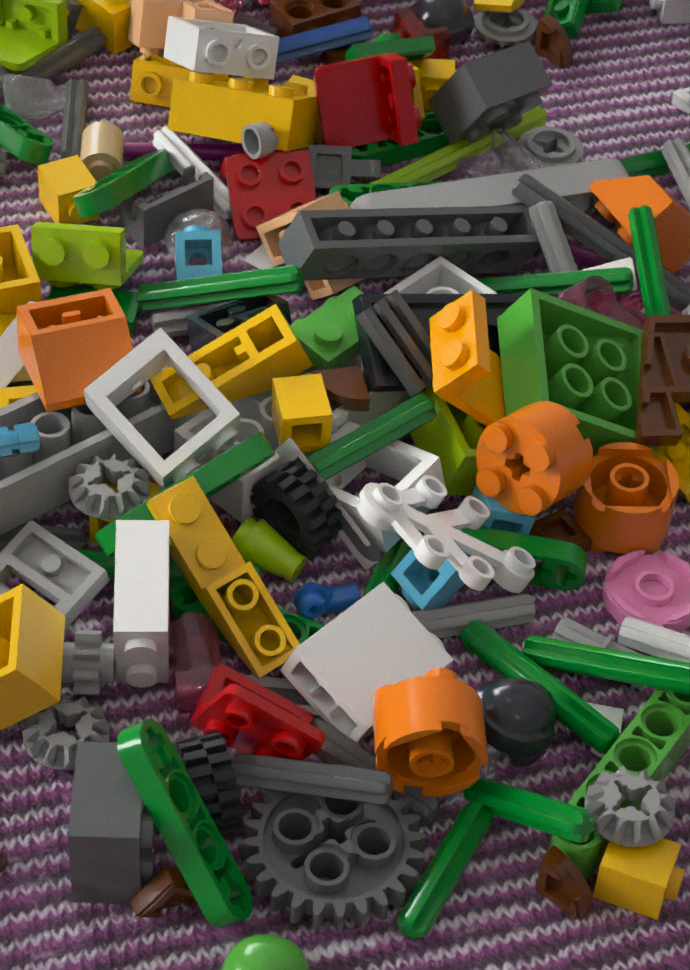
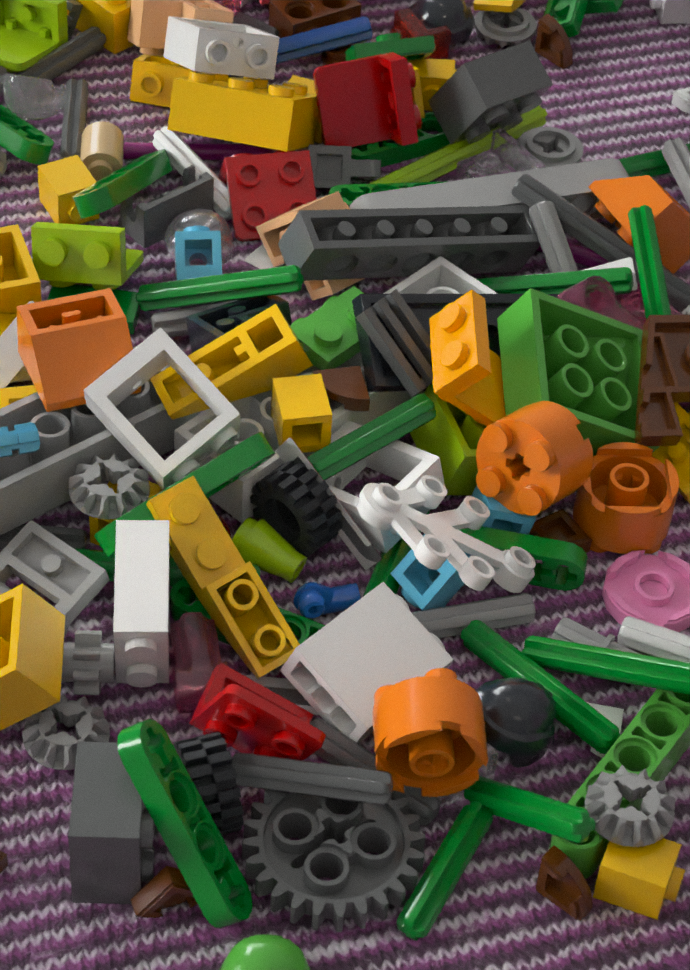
(259, 139): light grey hinge -> none

